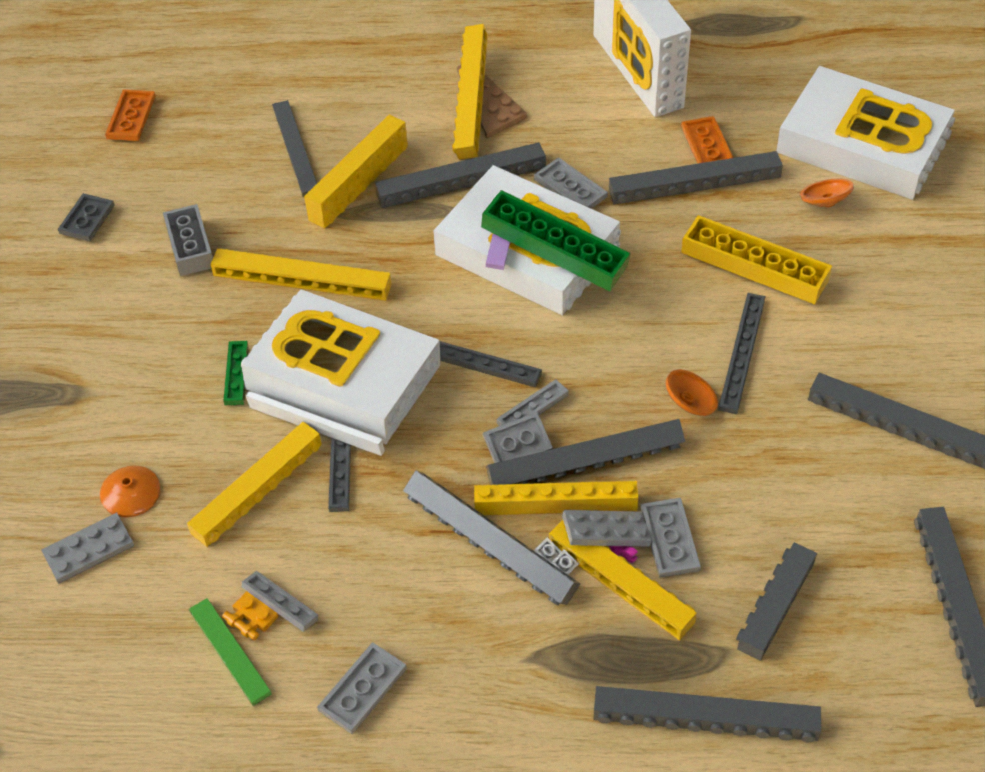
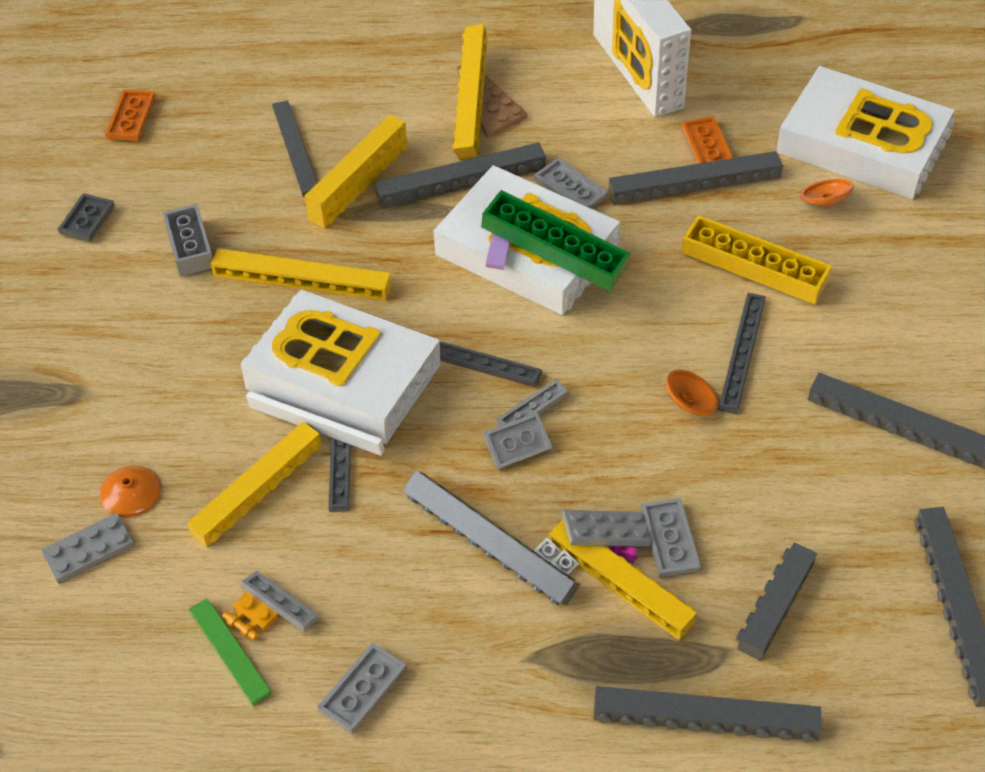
(234, 382): green plate -> none
(555, 497): yellow brick -> none
(587, 454): dark grey brick -> none

